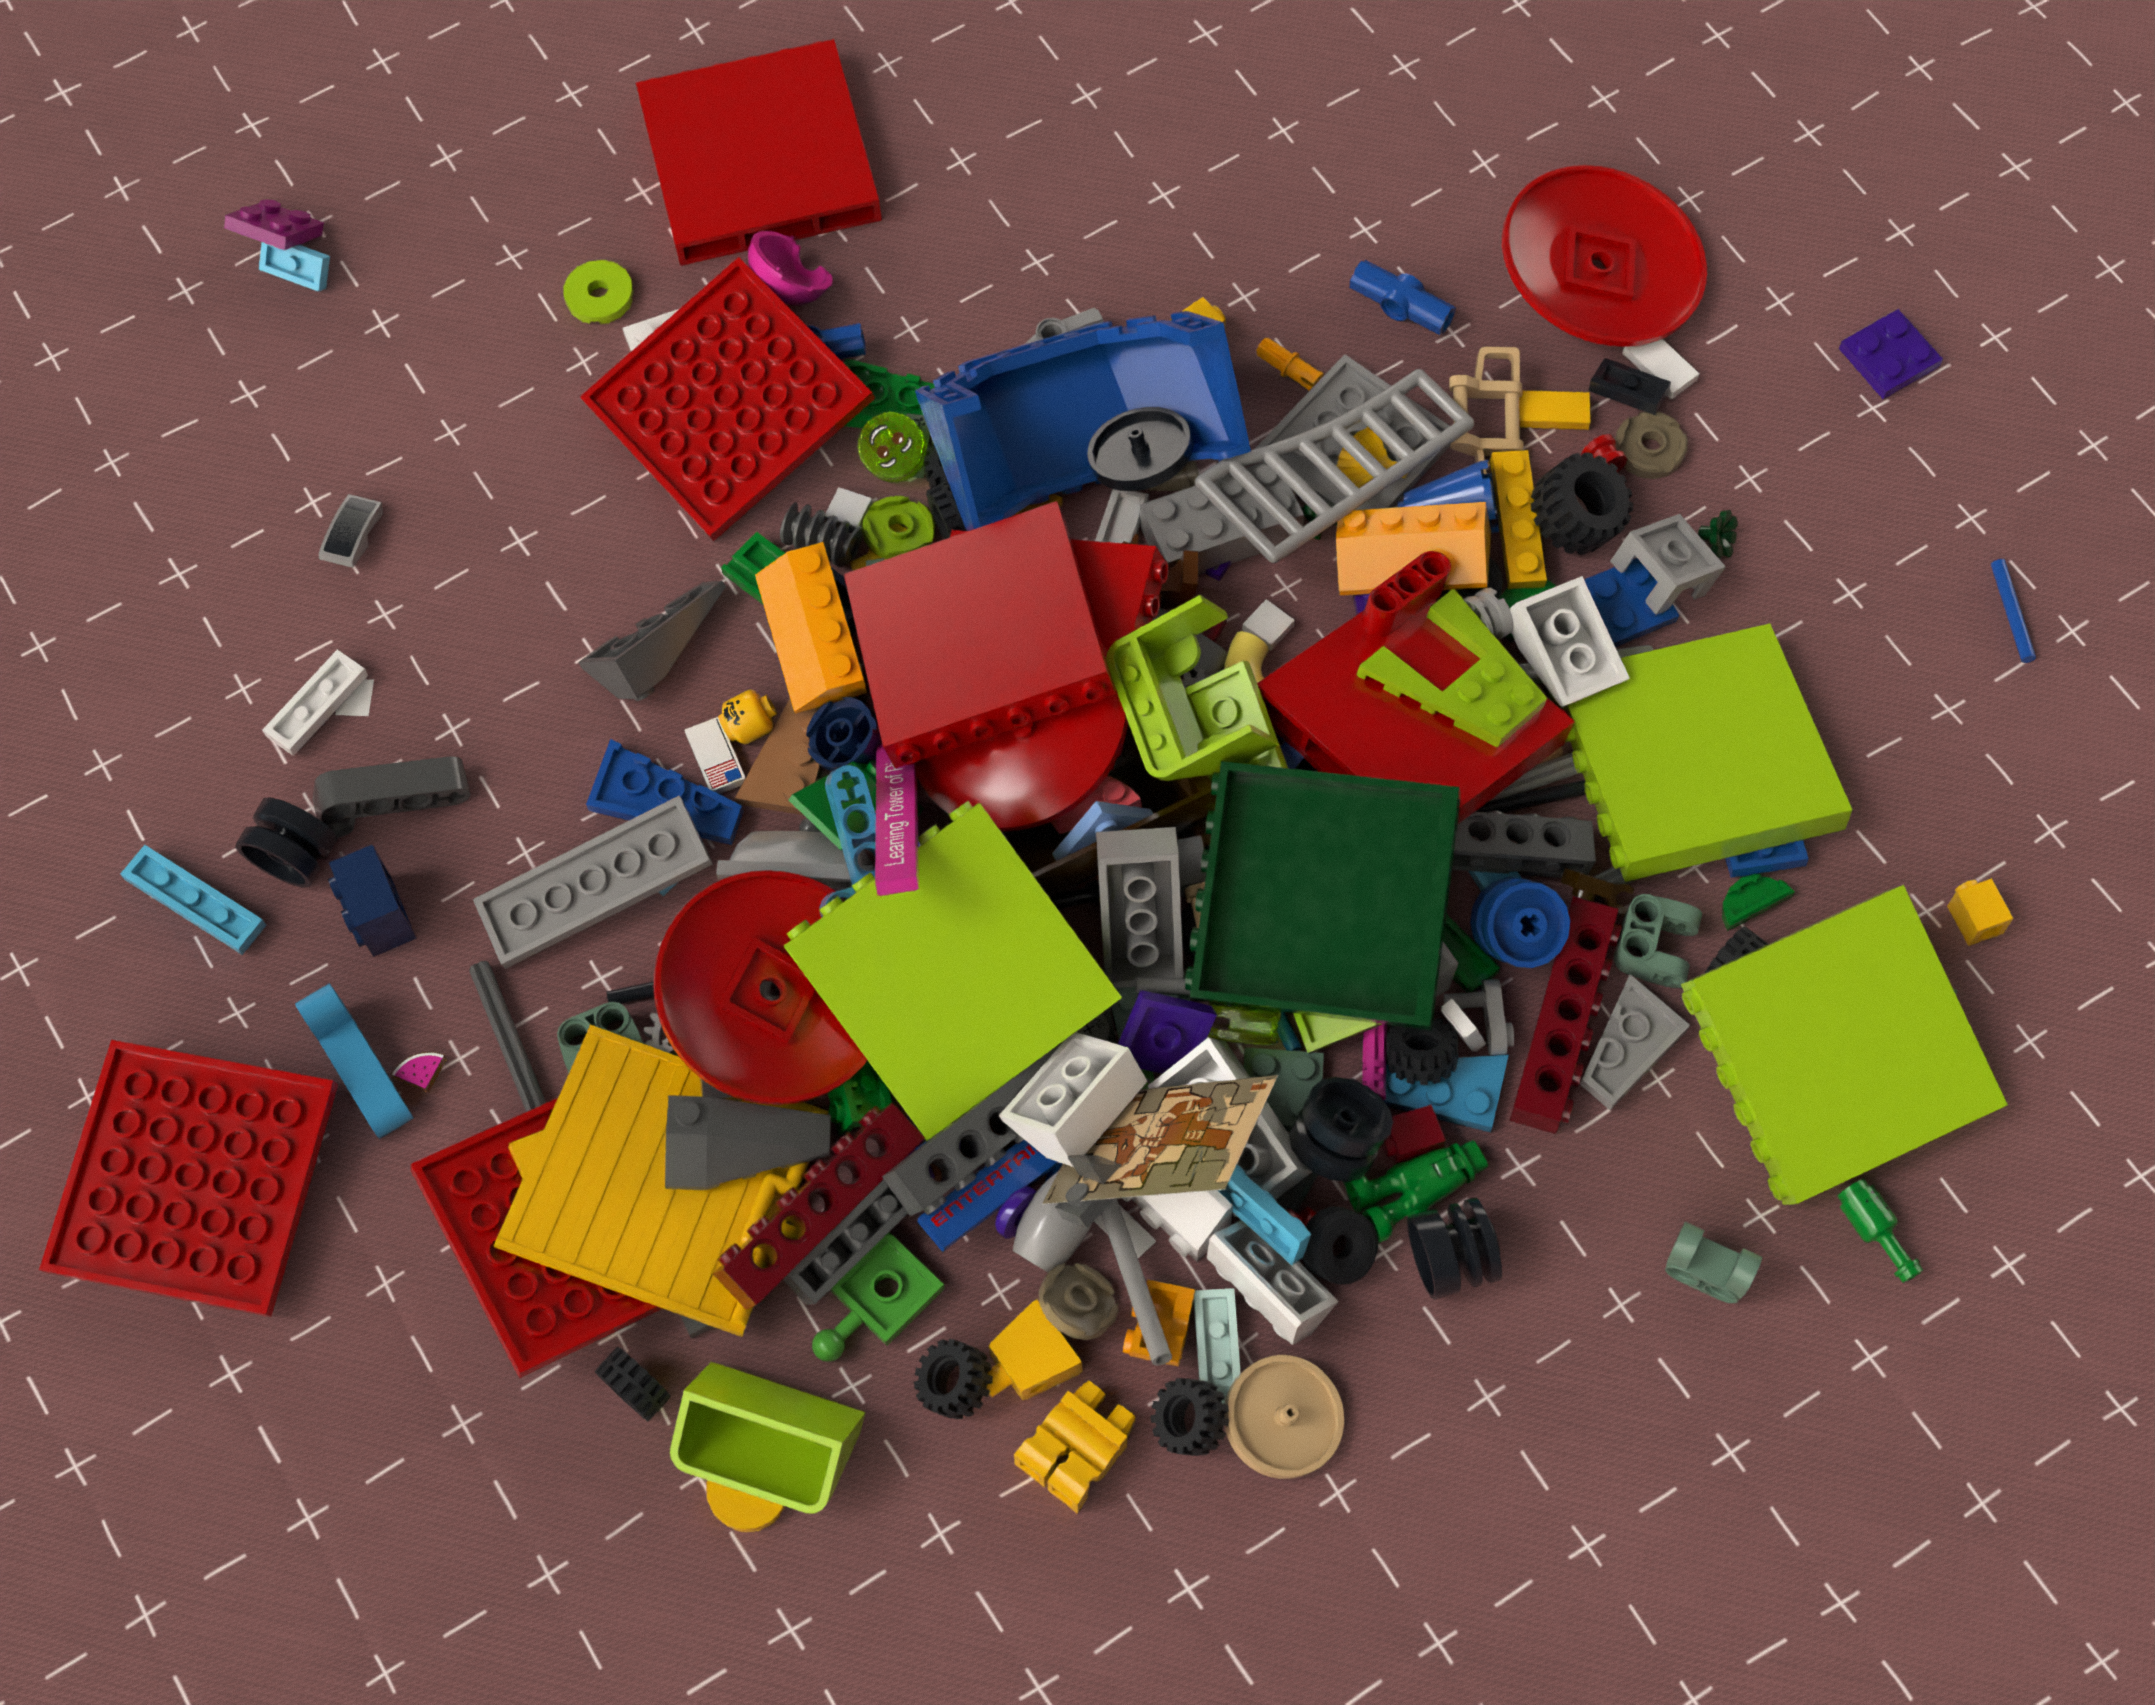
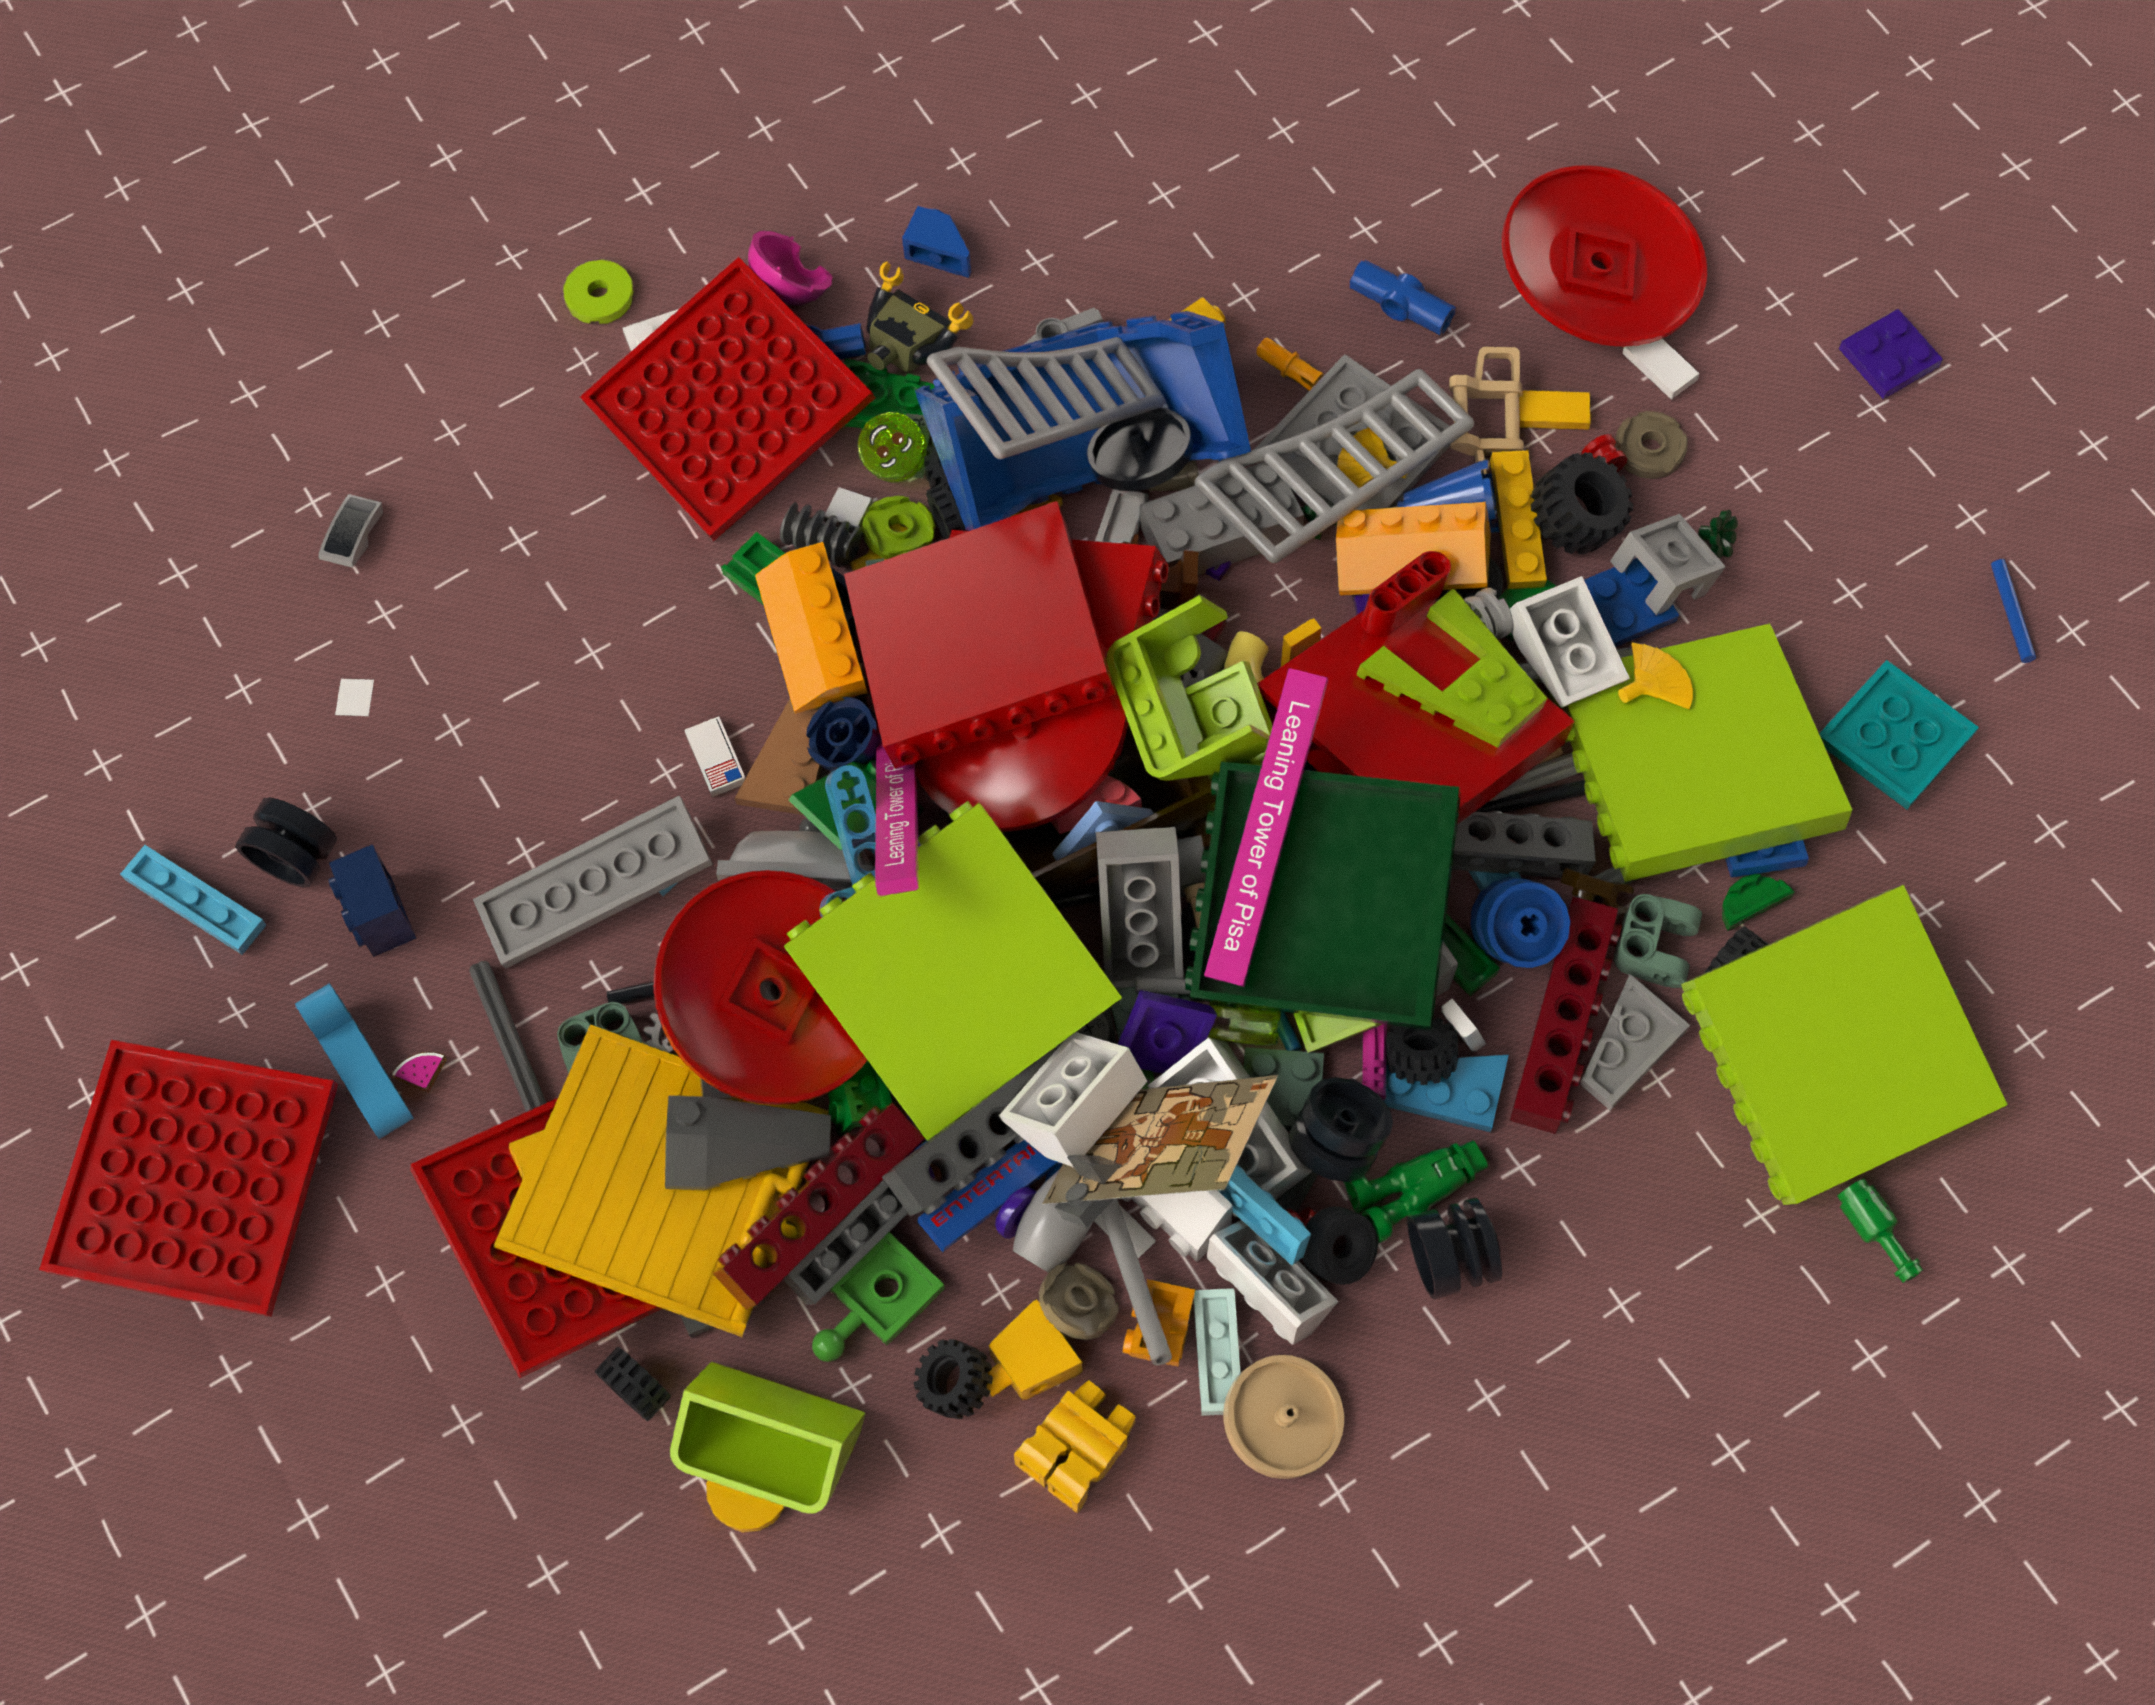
(274, 224): magenta plate -> none
(296, 265): medium azure plate -> none
(315, 702): white plate -> none
(387, 789): dark grey beam -> none
(633, 785): blue wing -> none
(643, 659): dark grey wedge -> none
(747, 716): yellow head -> none
(758, 151): red brick -> none
(905, 329): none -> torso
(936, 242): none -> blue slope
(1052, 360): none -> light grey bar
(1171, 1415): black tyre -> none
(1266, 827): none -> dark pink tile
(1269, 624): white tile -> none
(1300, 640): none -> yellow tile
(1414, 1134): dark red brick -> none
(1498, 1032): light grey piece -> none
(1629, 386): black plate -> none
(1658, 676): none -> yellow hand
(1711, 1266): sand green piece -> none
(1897, 734): none -> teal plate
(1979, 911): yellow brick -> none

